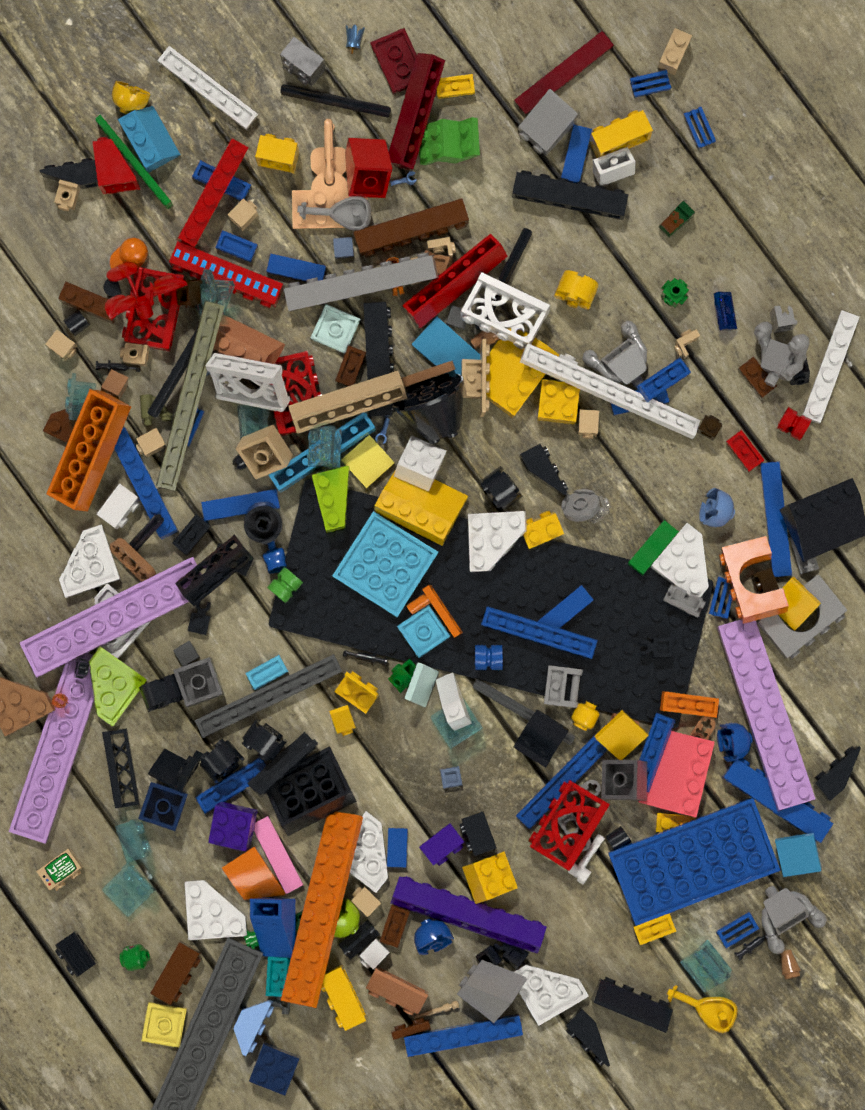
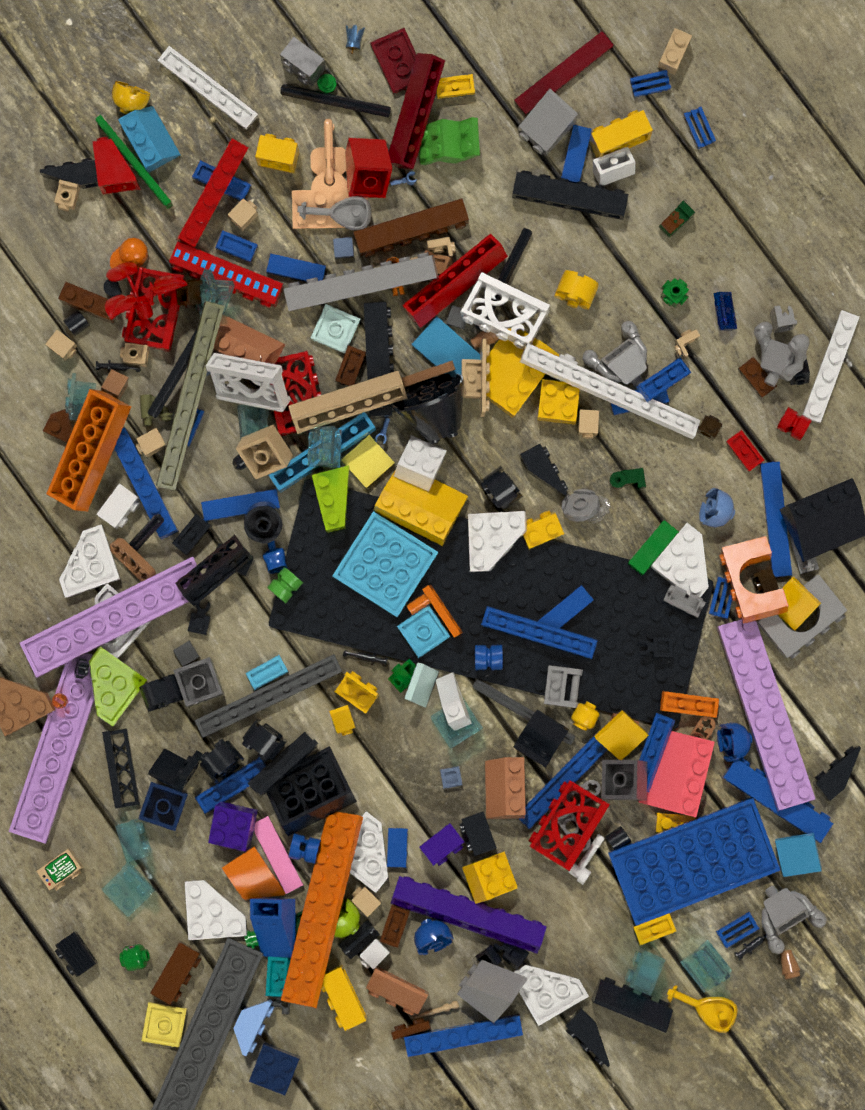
(311, 848): none -> blue wheel
(327, 83): none -> green plate
(505, 788): none -> nougat slope
(628, 477): none -> dark green leg
(645, 971): none -> clear light blue brick

